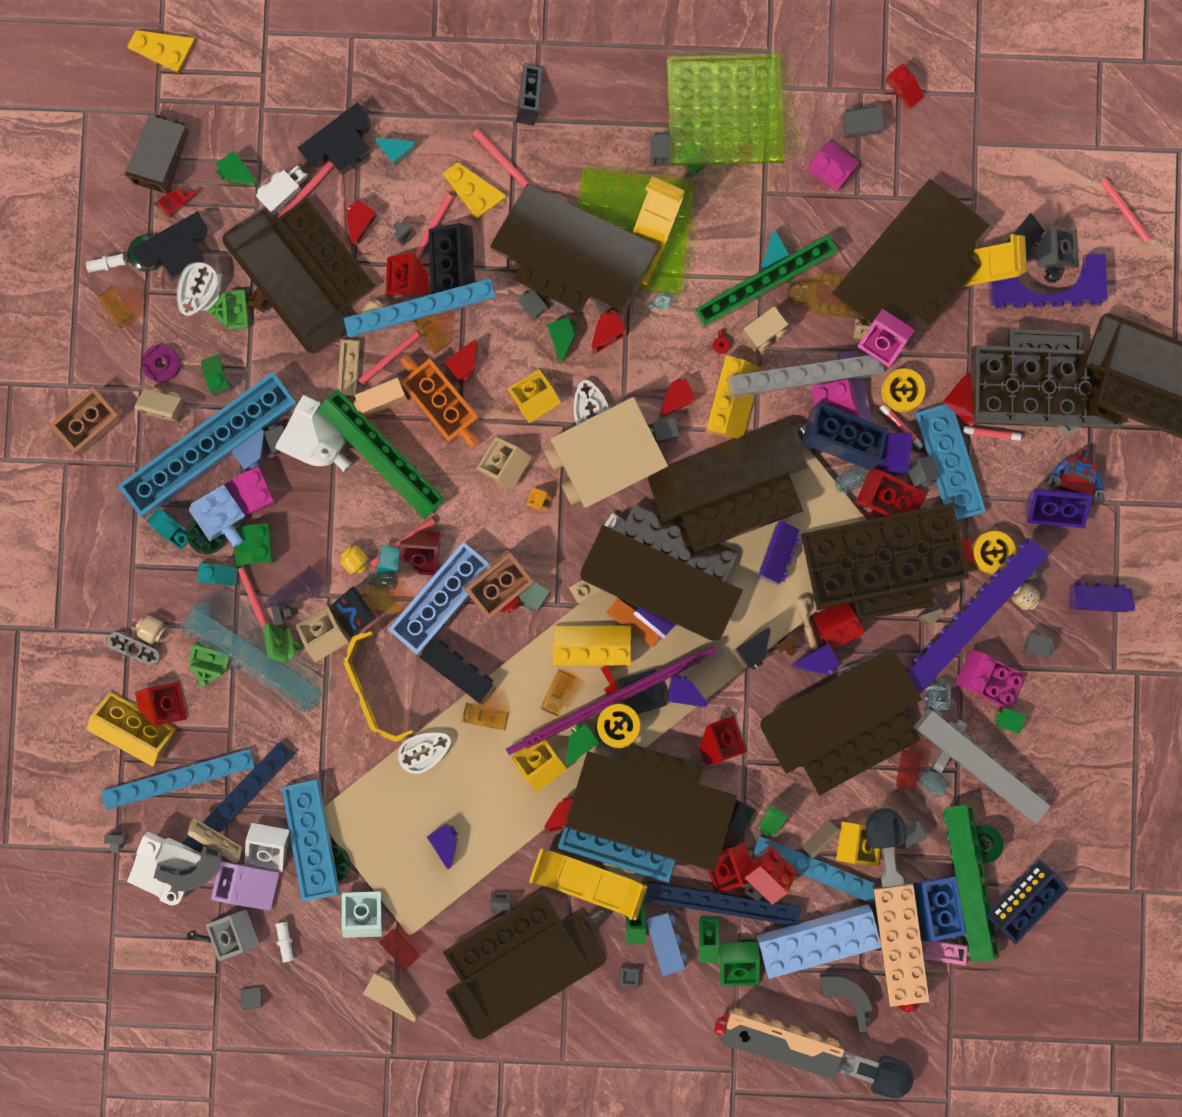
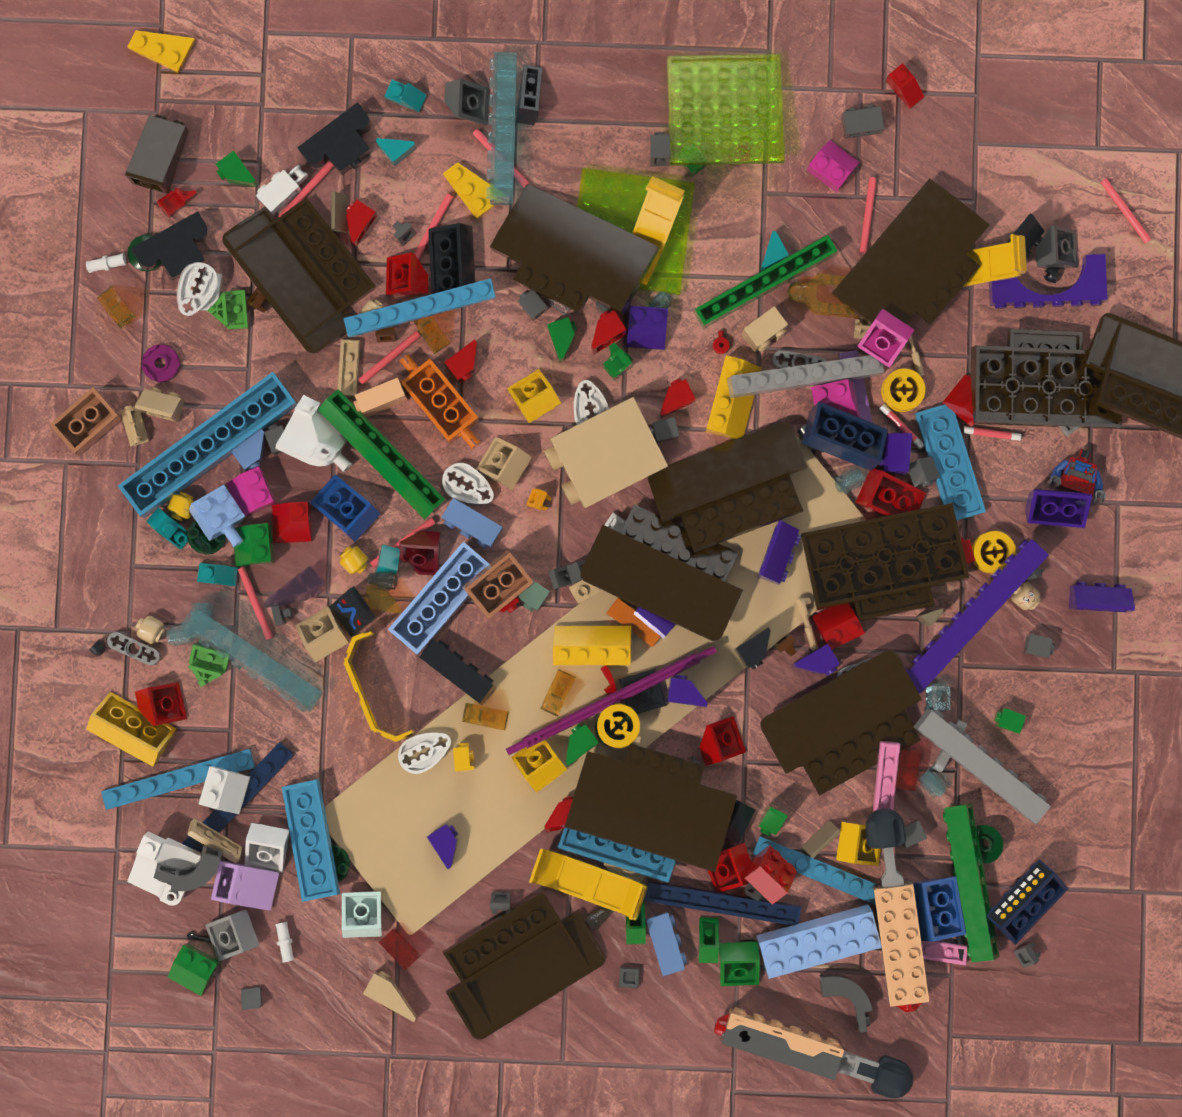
(98, 648): none -> black hinge
(115, 839): dark grey tile -> none
(134, 426): none -> tan hinge
(177, 637): none -> clear light blue brick
(180, 506): none -> yellow head
(193, 968): none -> green slope
(215, 376): green slope -> none
(224, 790): none -> white slope
(280, 643): bright green slope -> none
(292, 522): none -> red slope
(339, 205): none -> dark tan slope
(345, 508): none -> blue slope
(386, 335): none -> reddish brown tile
(405, 95): none -> teal slope
(459, 492): none -> white piece
(463, 757): none -> yellow brick
(467, 100): none -> dark grey slope
(471, 523): none -> medium blue brick
(503, 128): none -> clear light blue brick
(566, 575): none -> dark grey slope
(618, 362): none -> green brick
(647, 327): none -> dark purple slope
(786, 355): none -> light grey beam
(868, 214): none -> coral bar
(886, 775): none -> bright pink tile
(916, 358): none -> tan piece
(990, 679): dark pink slope -> none
(1026, 955): none -> dark grey tile

